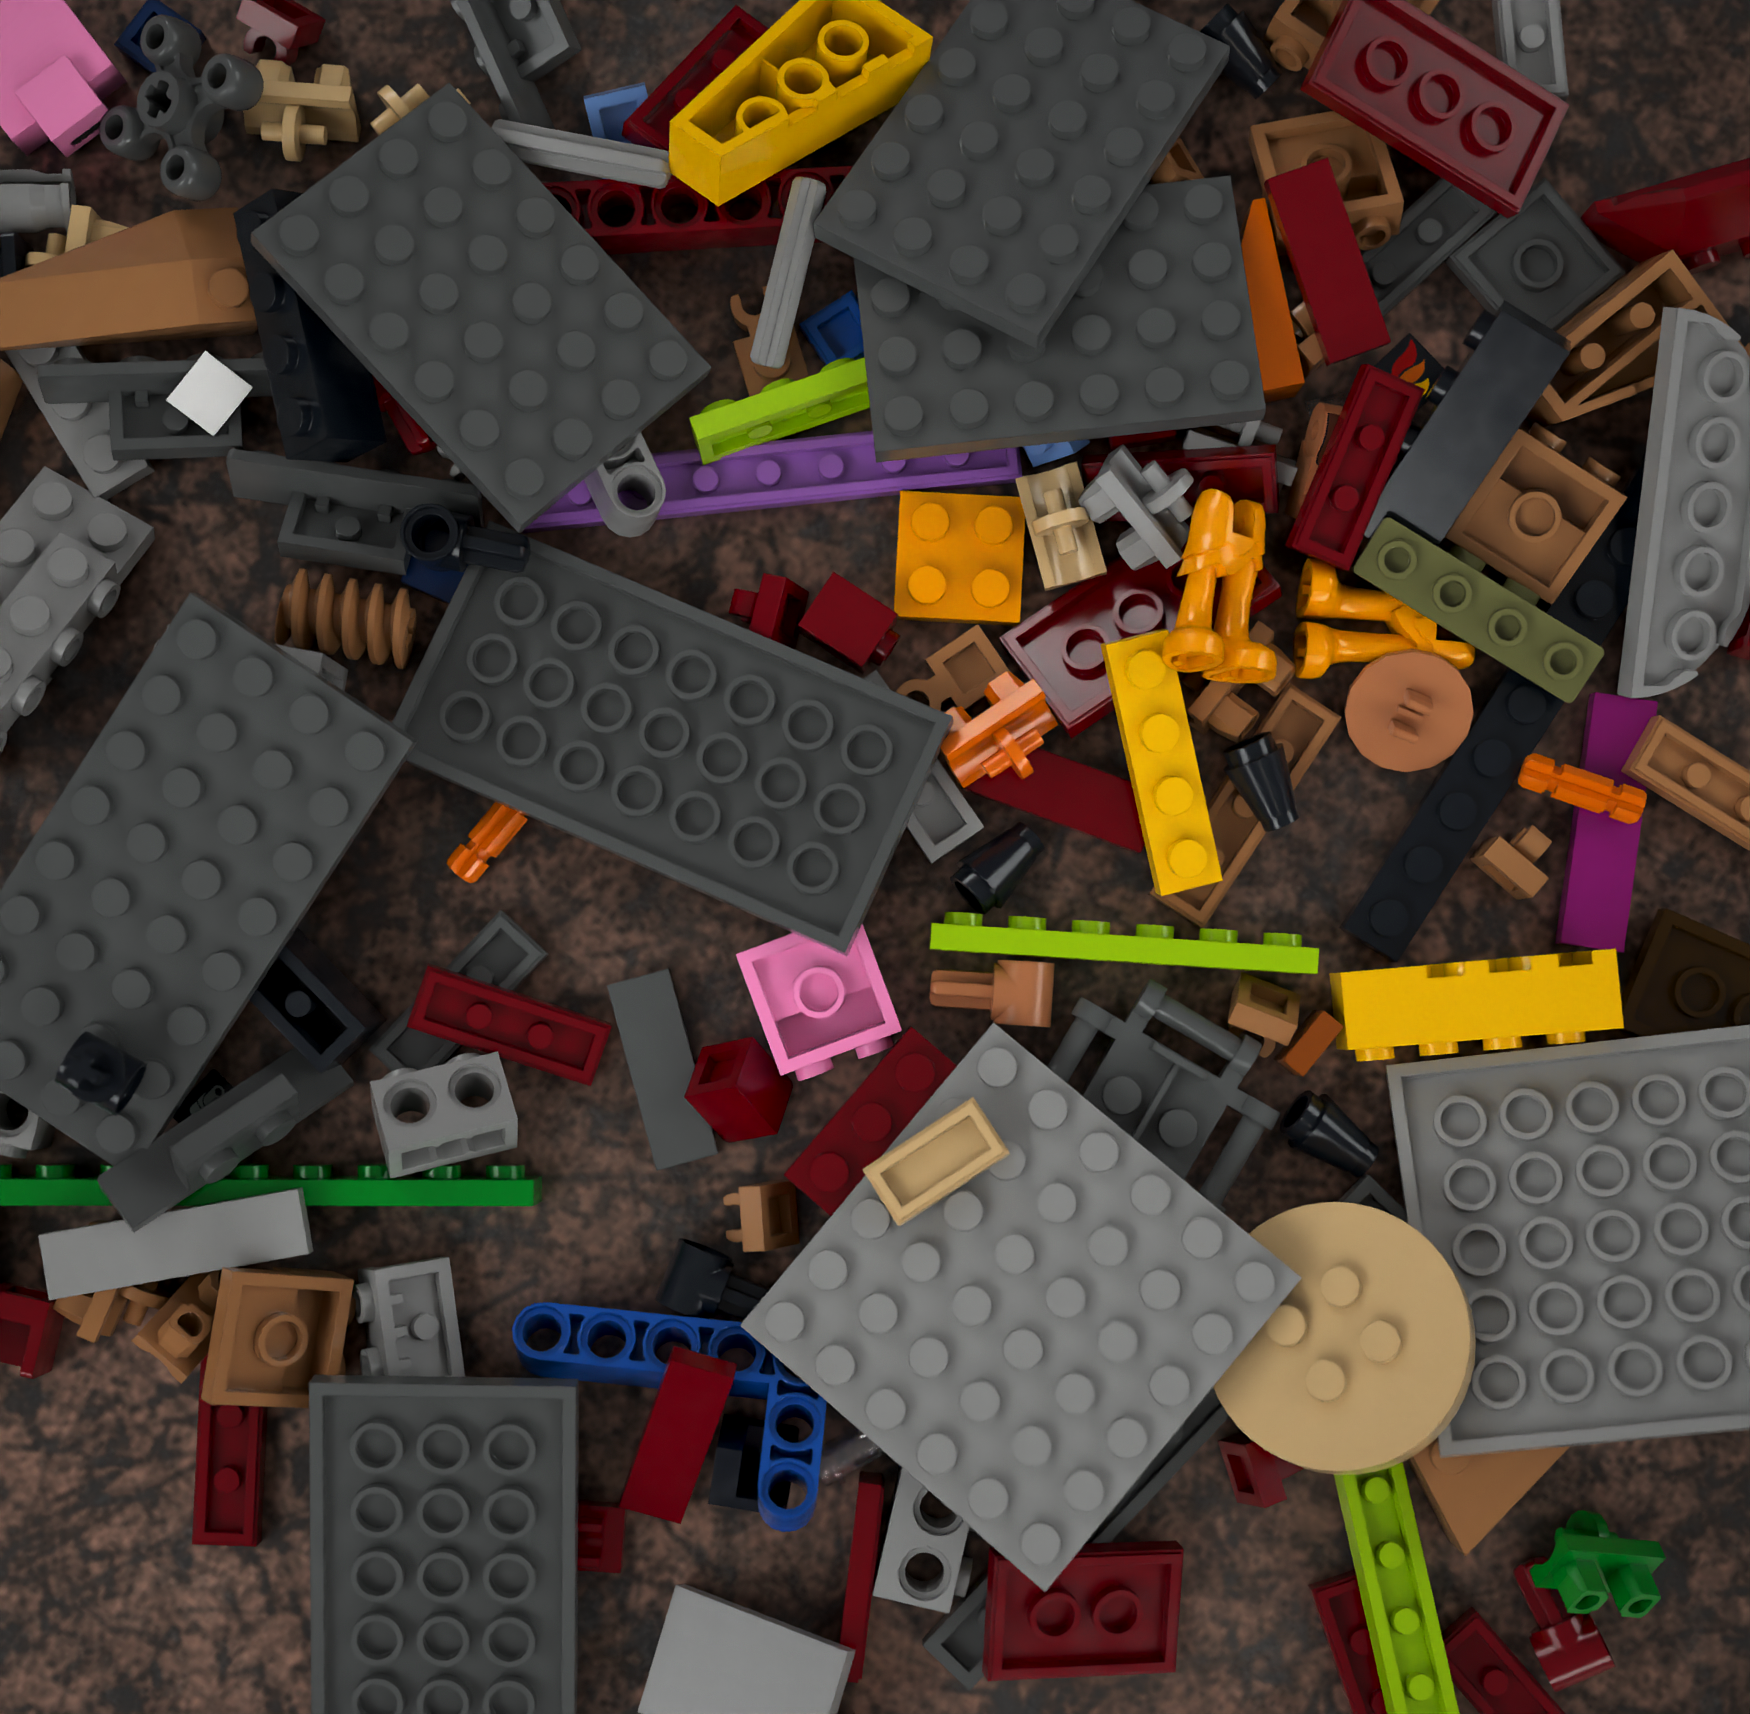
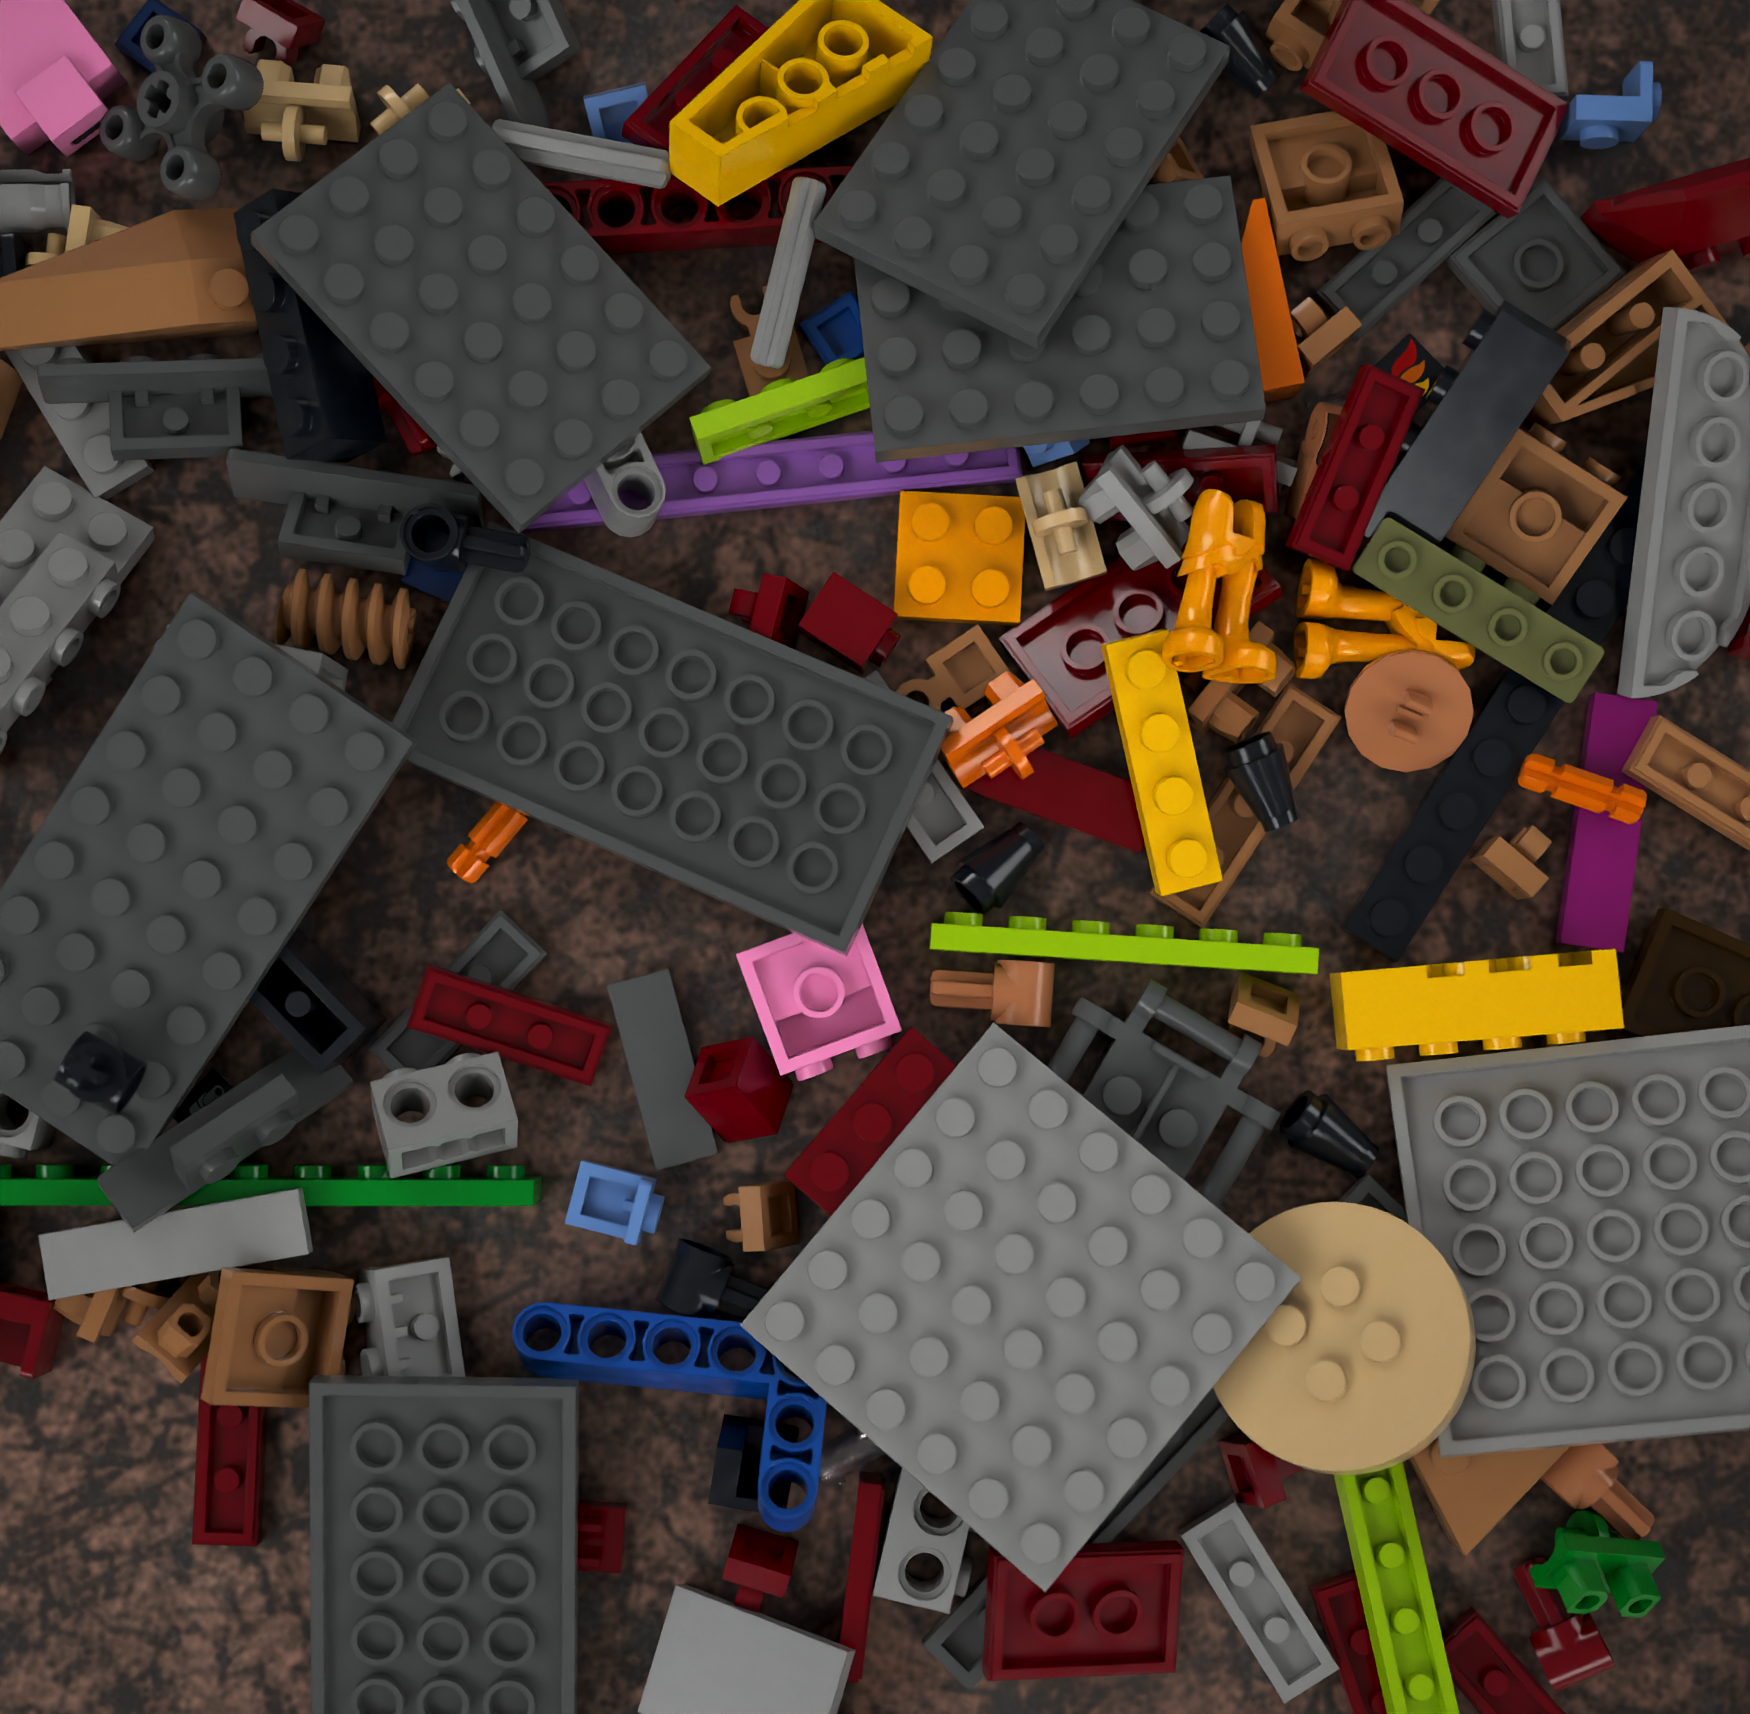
(209, 393): white sticker -> none
(614, 1202): none -> medium blue bracket
(677, 1434): dark red tile -> none
(759, 1565): none -> dark red tile
(936, 1161): tan tile -> none
(1258, 1599): none -> light grey plate
(1308, 1042): dark orange tile -> none
(1327, 262): dark red tile -> none
(1589, 1478): none -> nougat axle
(1611, 119): none -> medium blue bracket

